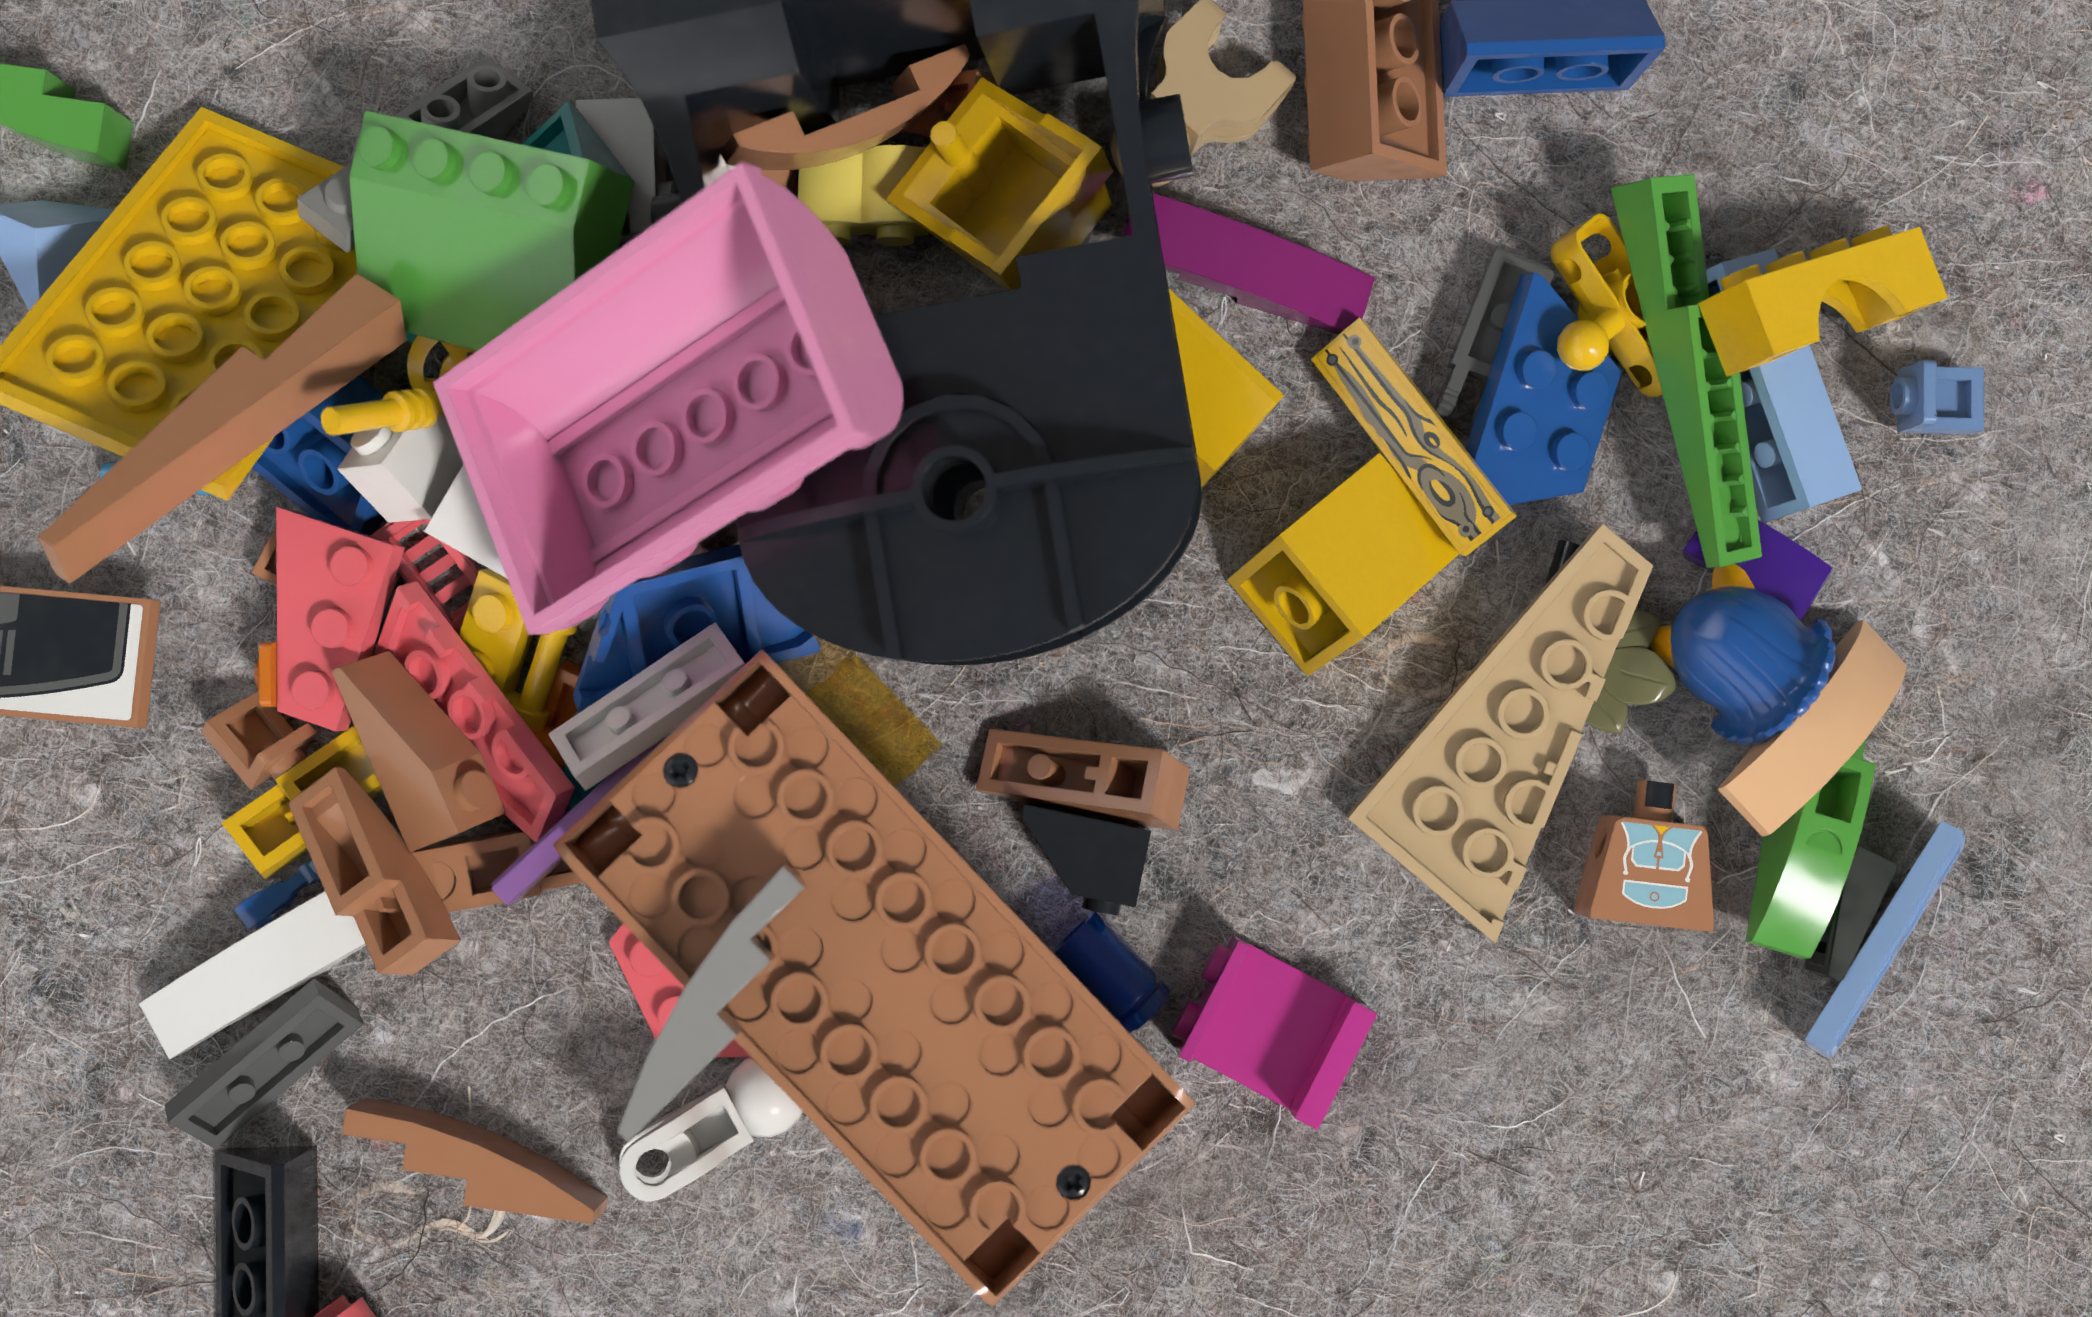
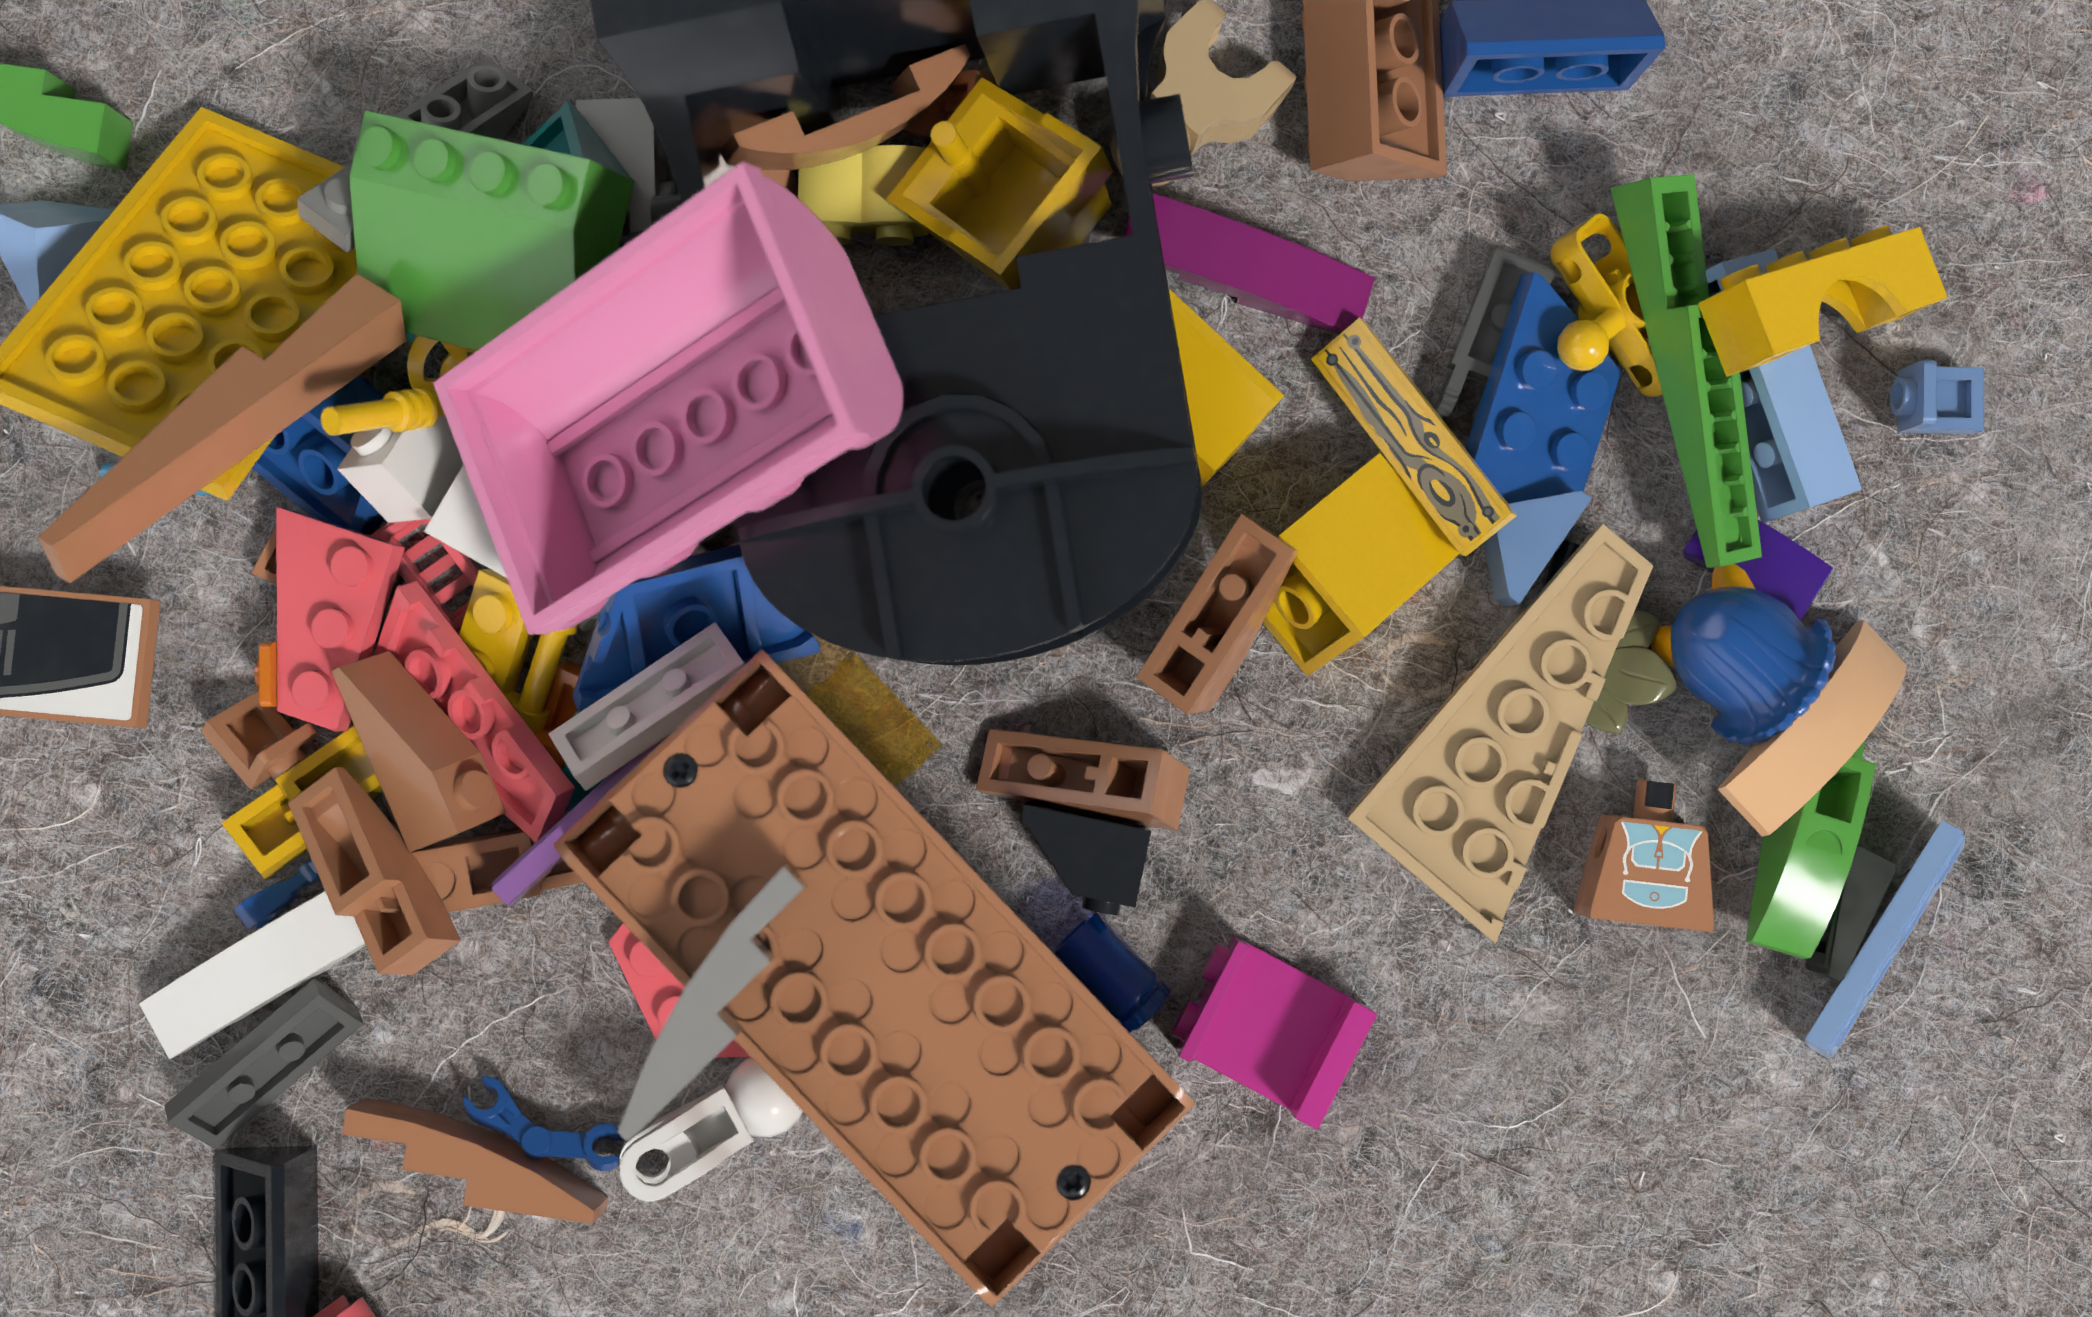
(536, 1140): none -> blue piece
(1219, 618): none -> nougat slope
(1528, 542): none -> medium blue slope

